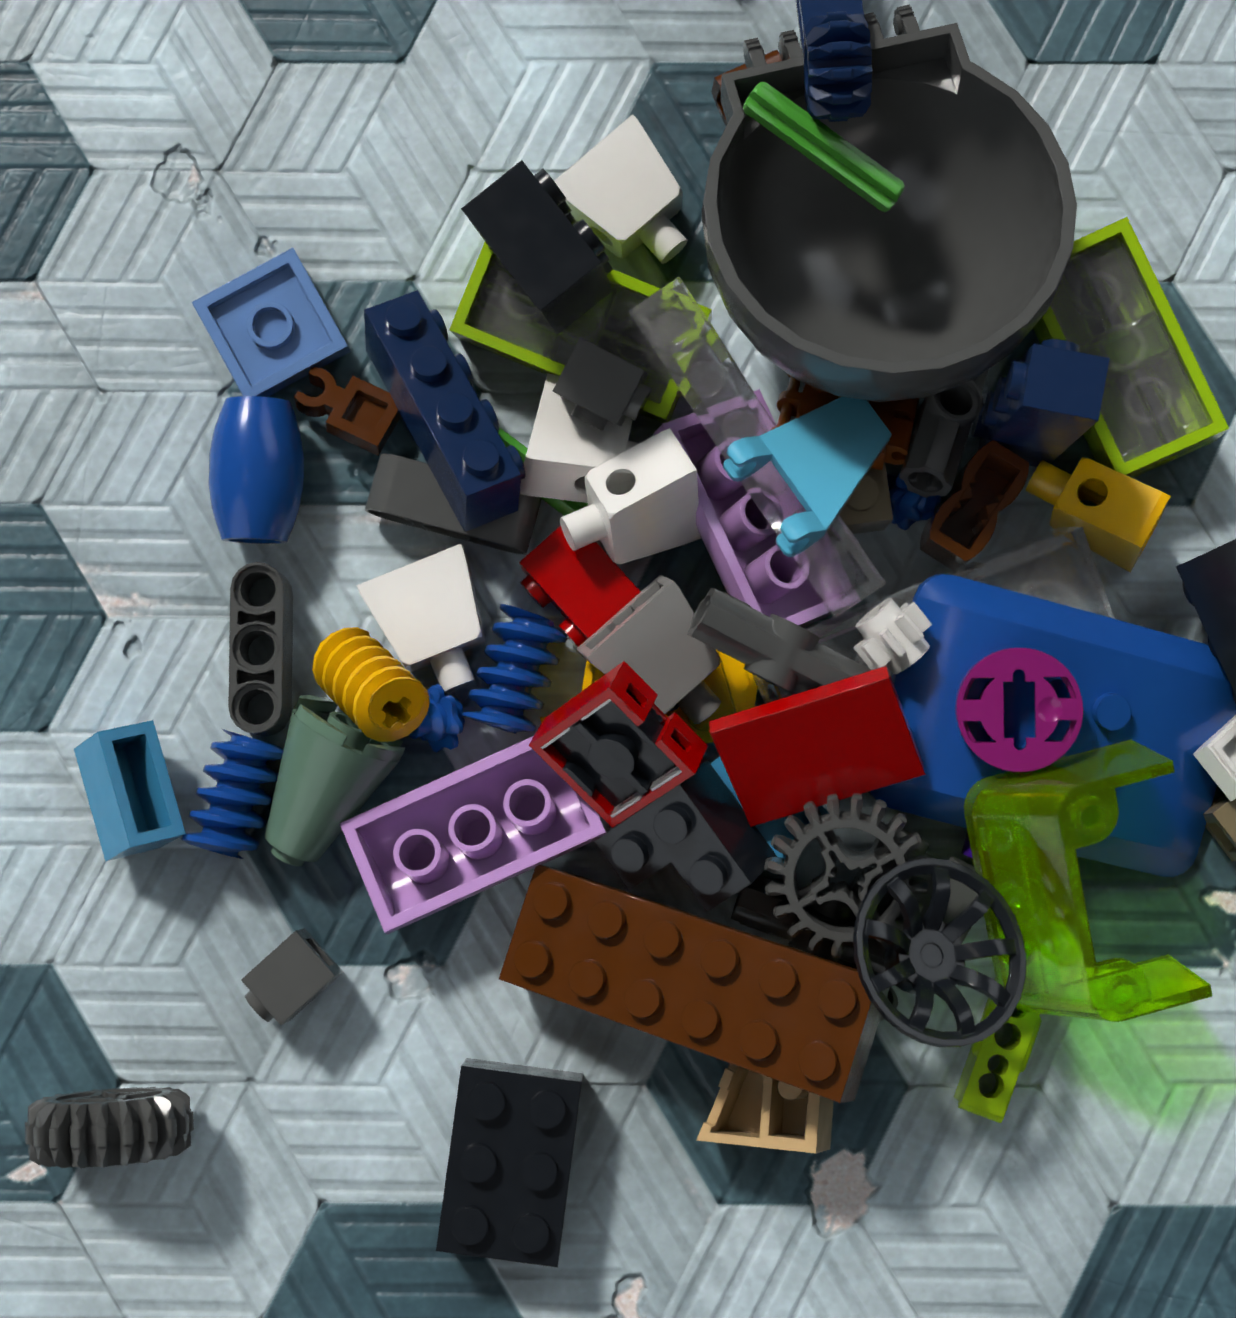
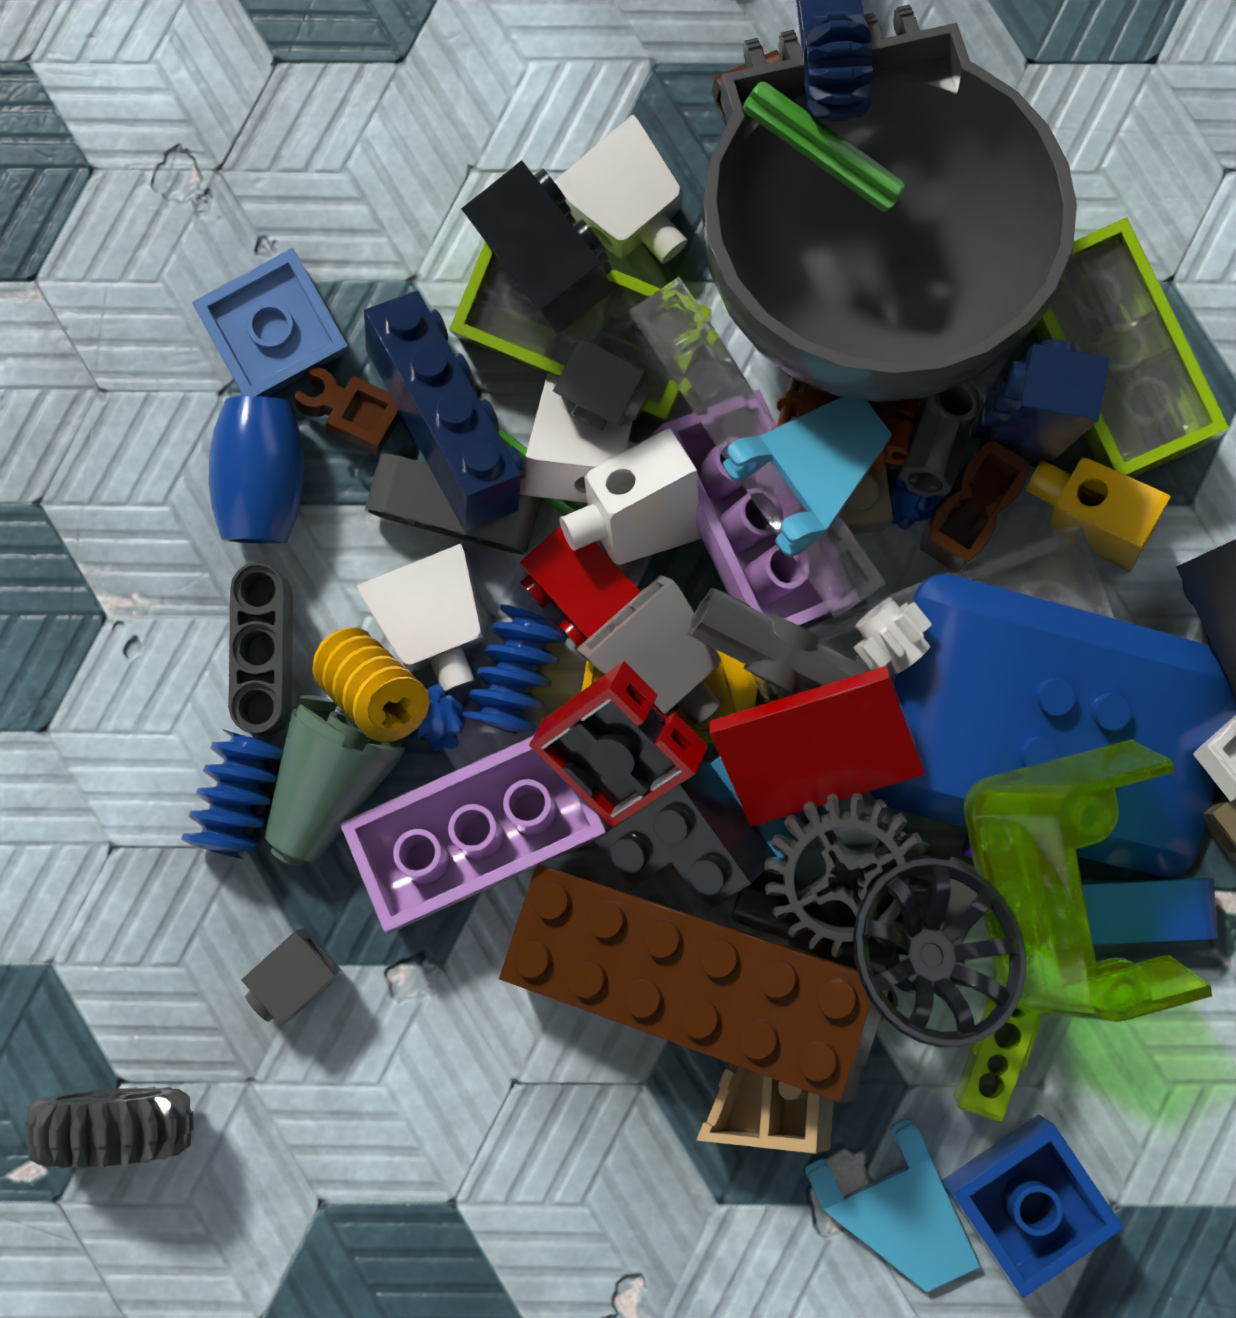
(129, 790): dark azure brick -> none
(509, 1162): black brick -> none
(902, 1214): none -> medium azure flag
(990, 709): magenta piece -> none
(1032, 1205): none -> blue brick
(1151, 910): none -> blue beam

